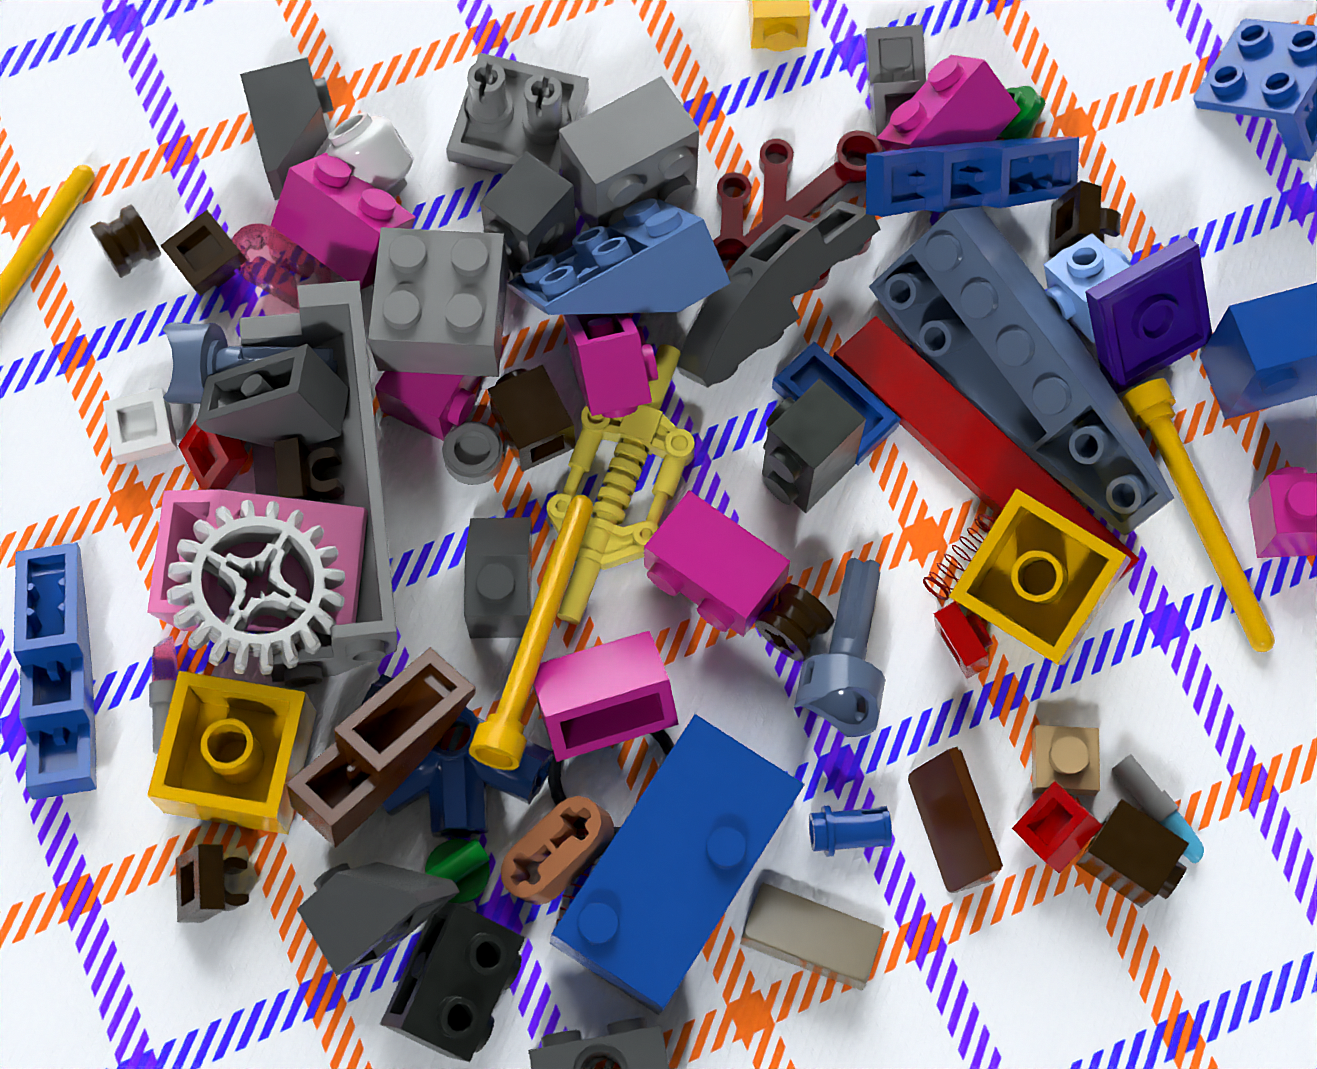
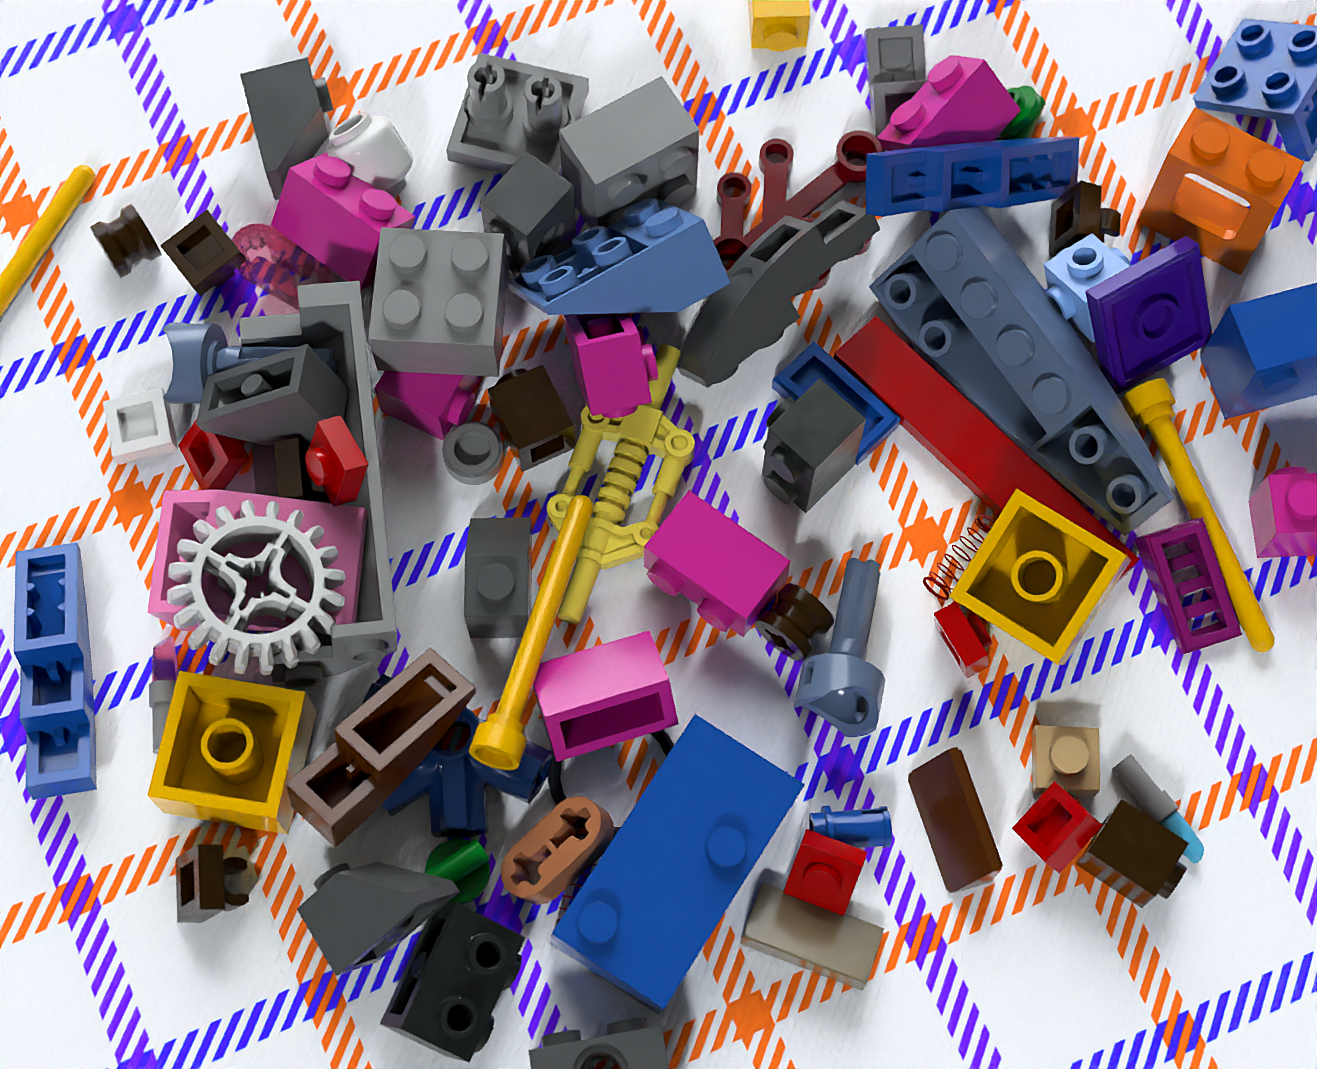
(336, 461): none -> red plate
(825, 872): none -> red plate
(1210, 578): none -> magenta slope
(1233, 161): none -> orange window

